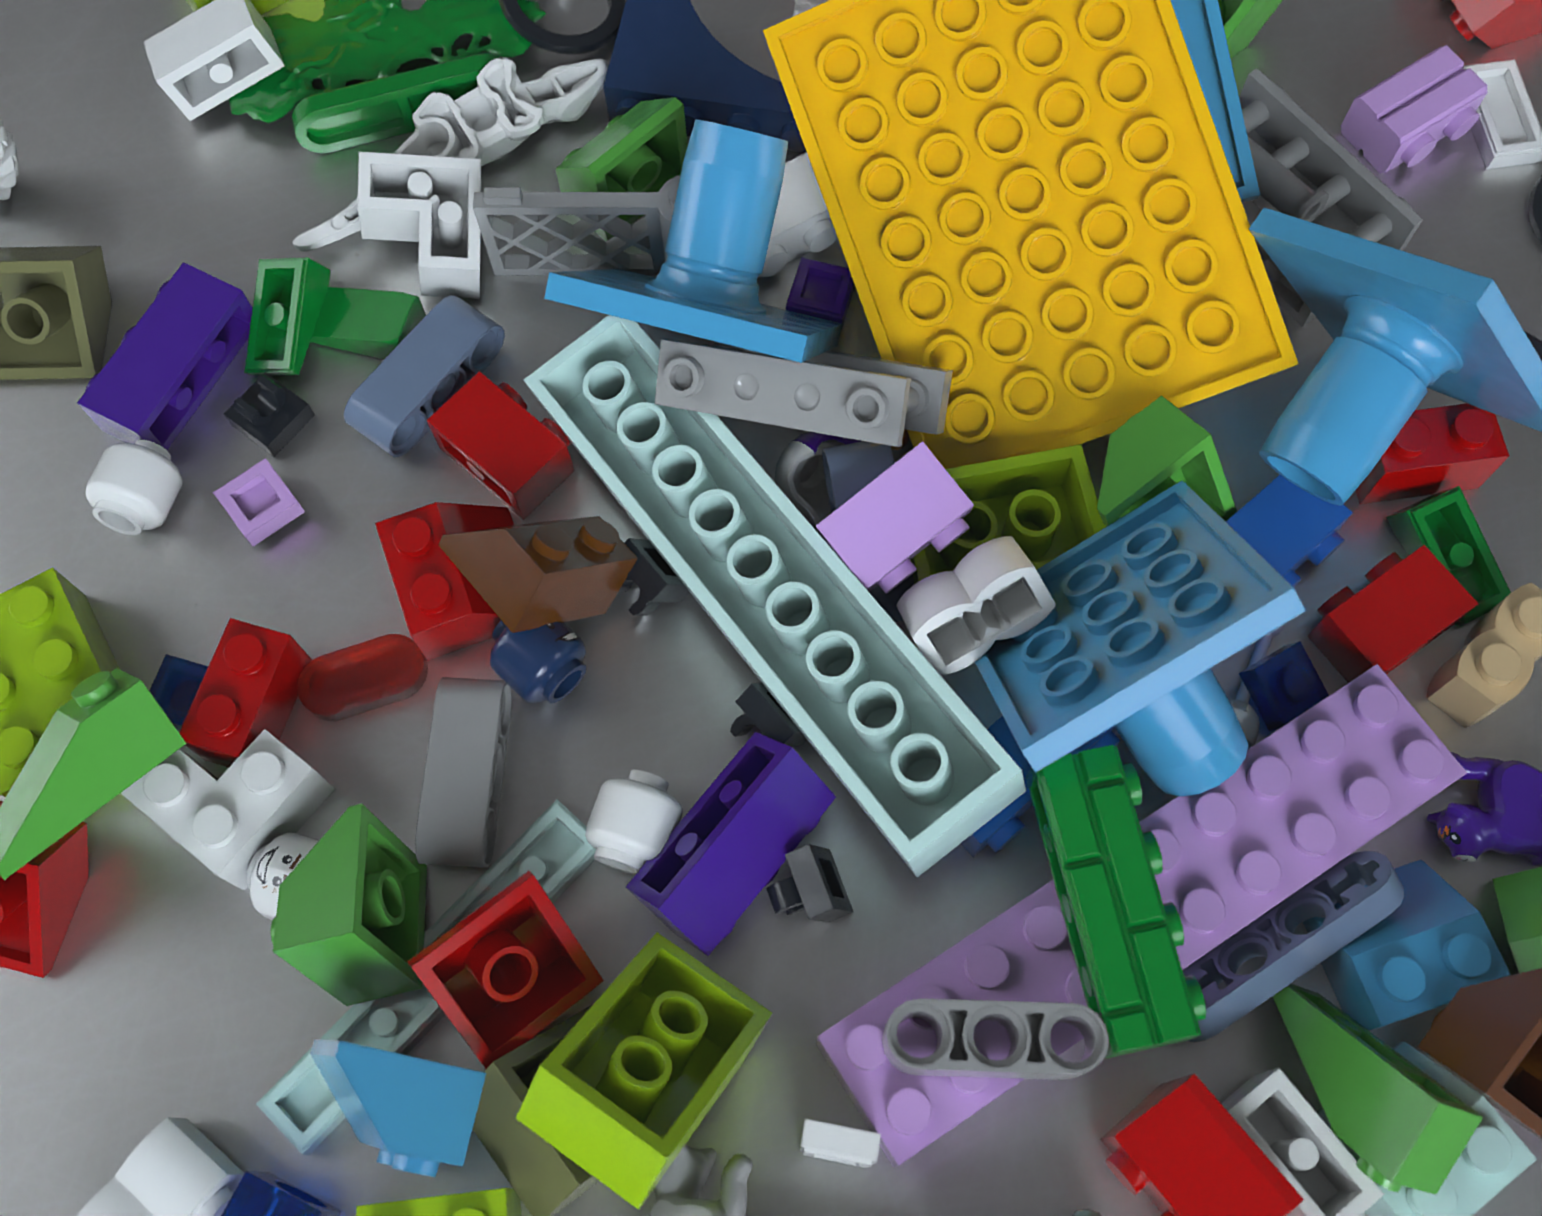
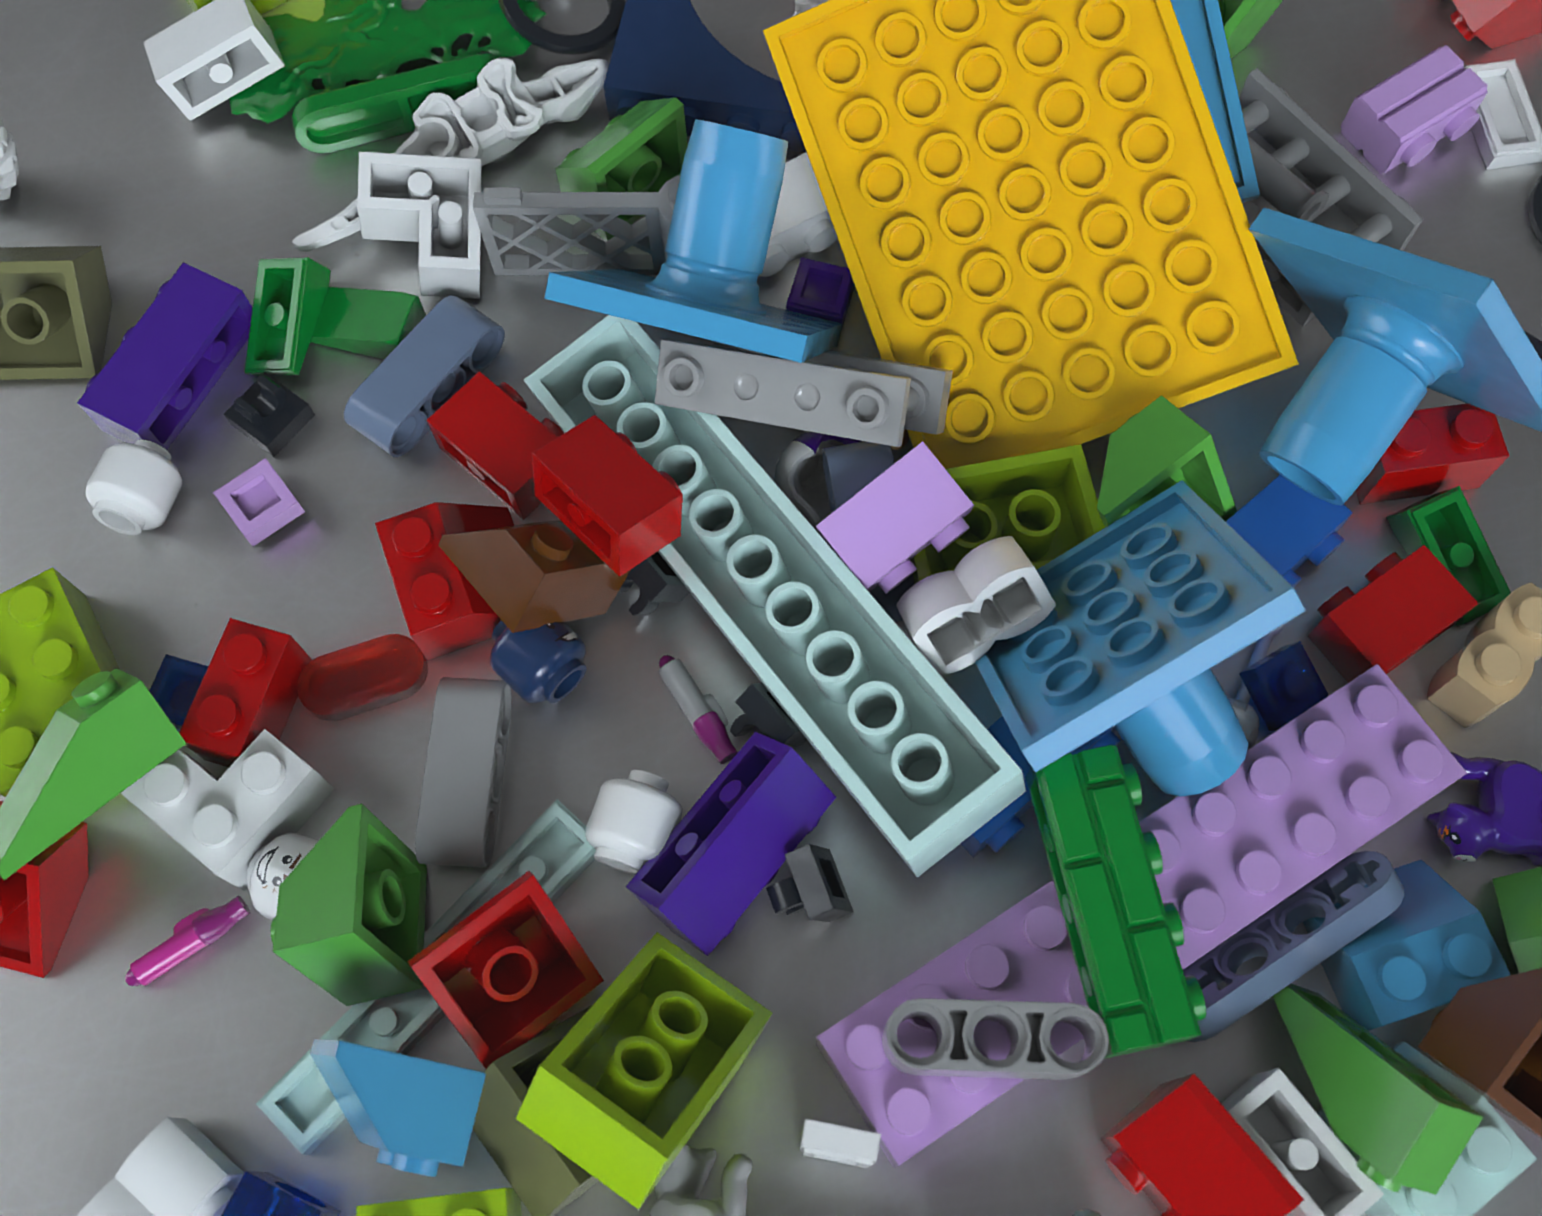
(189, 936): none -> piece
(608, 494): none -> red brick
(701, 710): none -> piece

